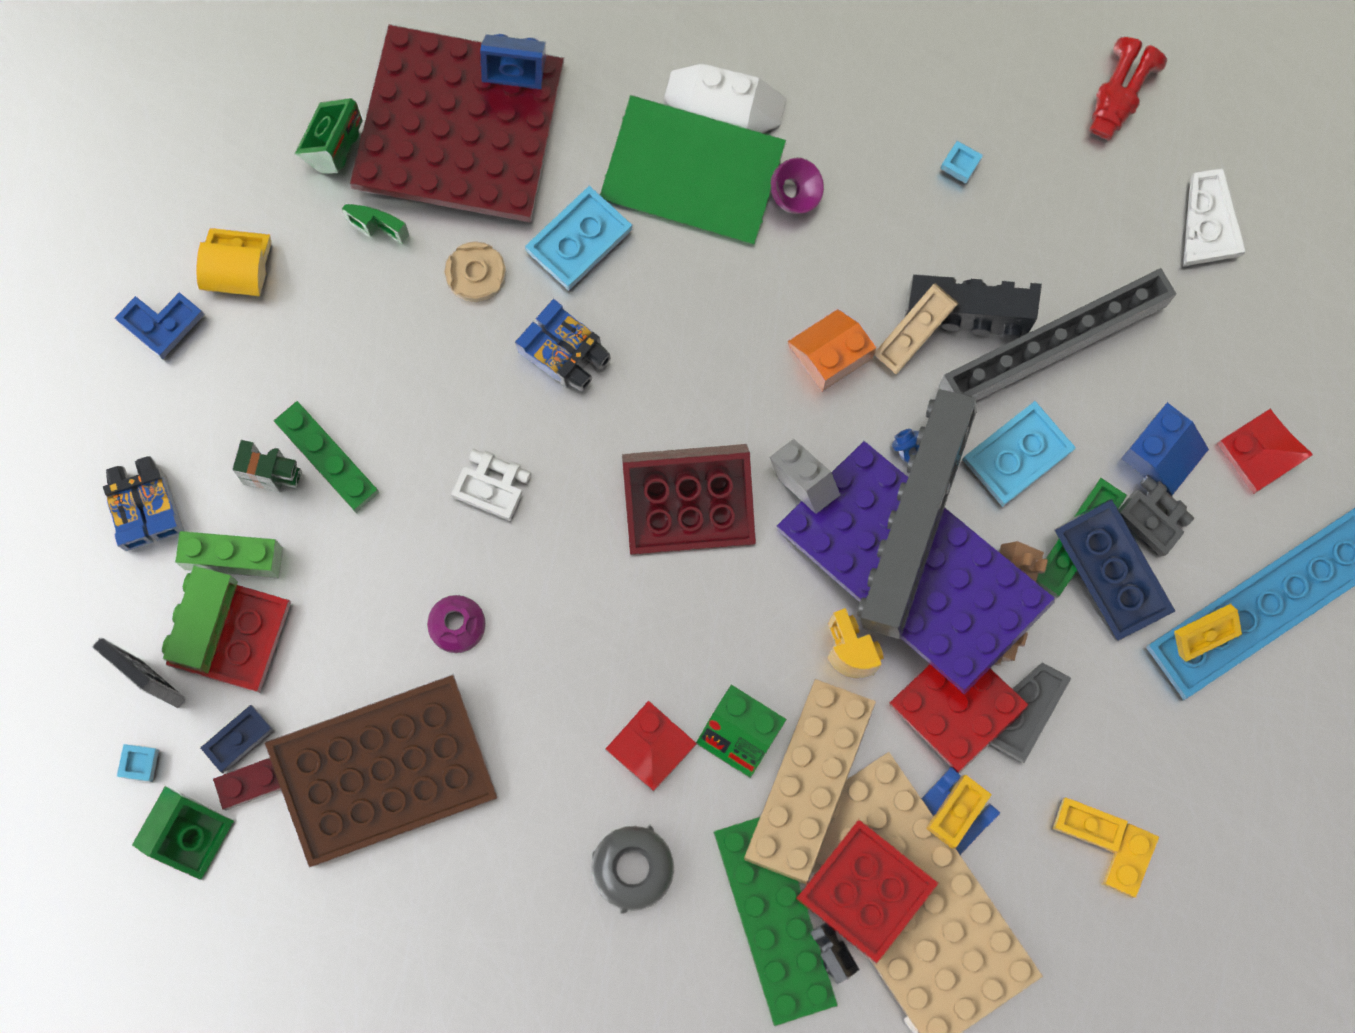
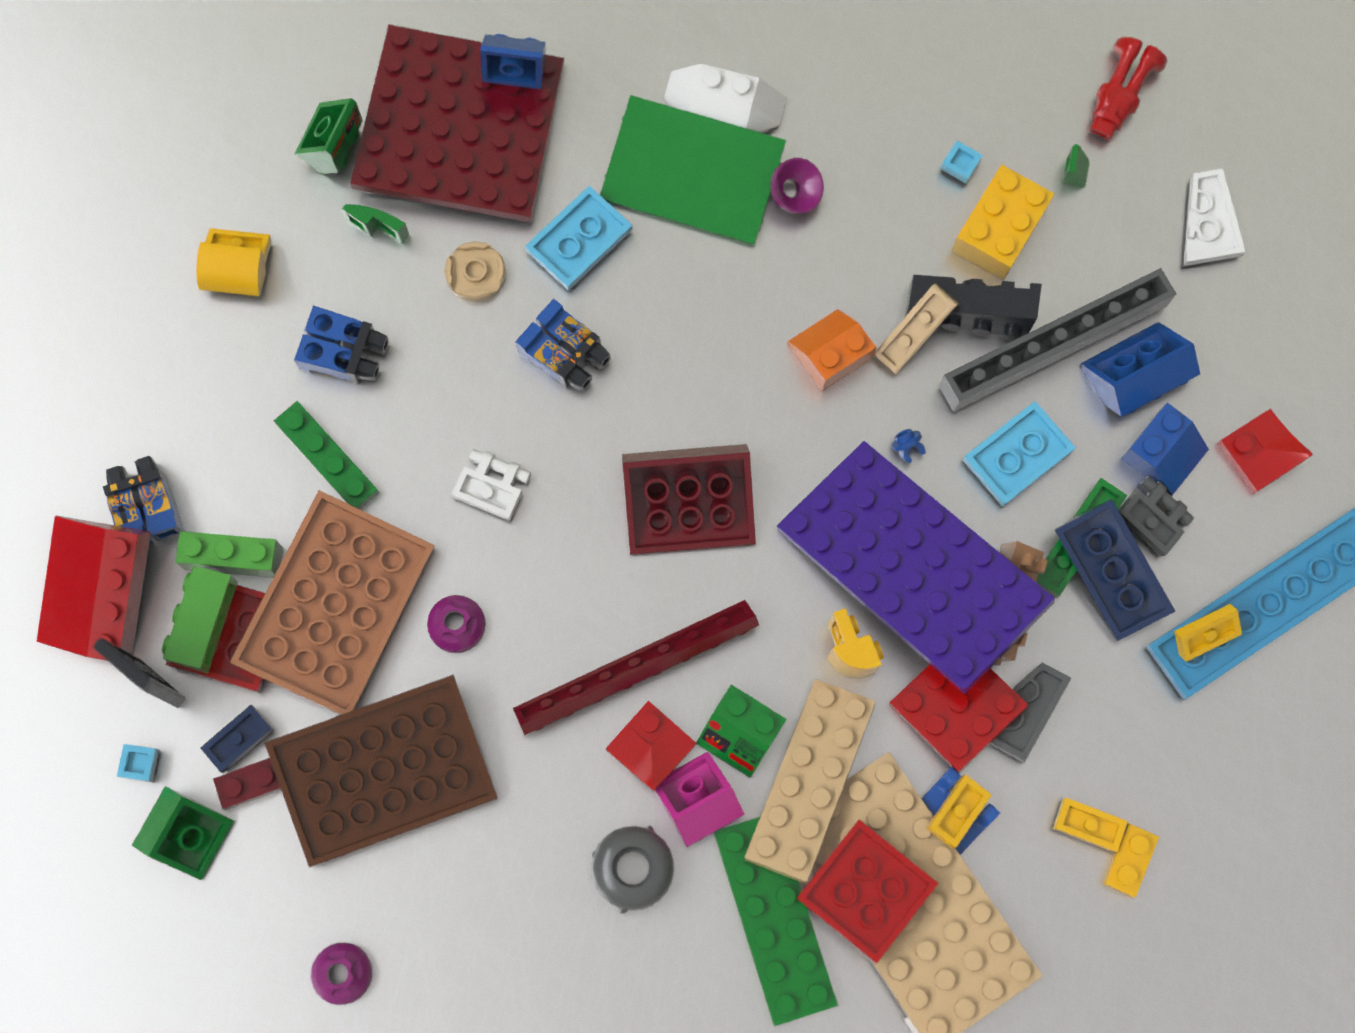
(92, 586): none -> red slope
(162, 330): blue plate -> none
(263, 470): dark green hips -> none
(332, 604): none -> nougat plate
(339, 346): none -> blue hips
(358, 977): none -> magenta piece
(635, 667): none -> dark red plate
(699, 799): none -> dark pink slope
(805, 476): light grey brick -> none
(836, 956): black plate -> none
(918, 514): dark grey brick -> none
(1002, 222): none -> yellow brick
(1076, 167): none -> green slope
(1142, 368): none -> blue slope

